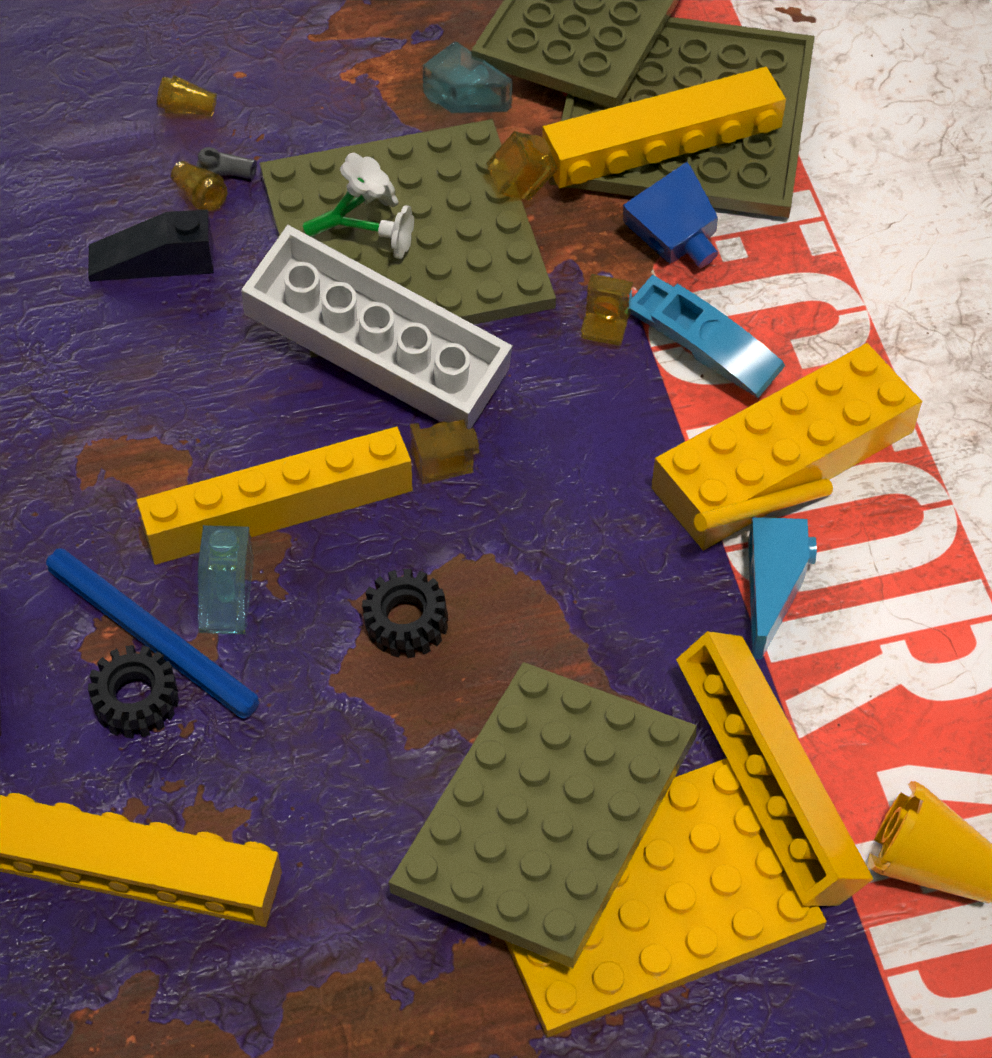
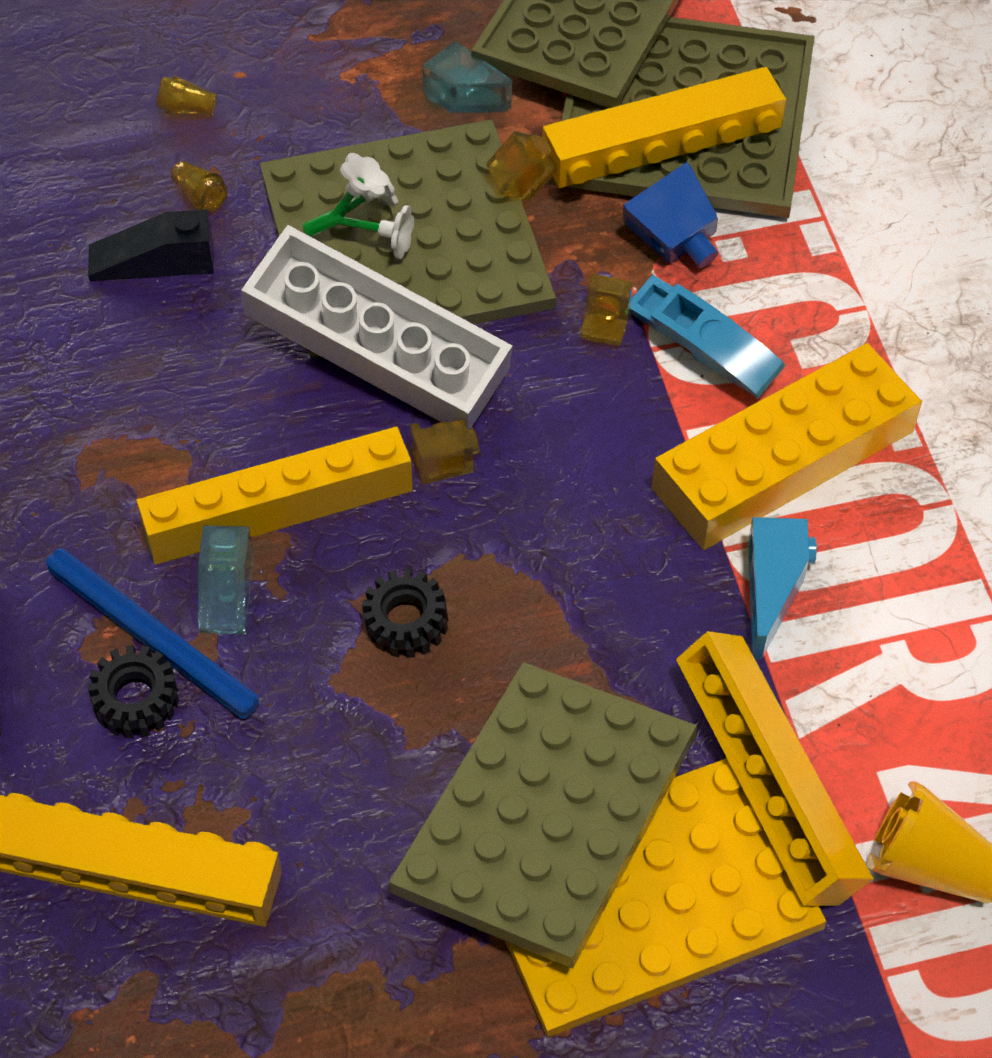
(226, 164): dark grey arm -> none
(762, 505): yellow bar -> none

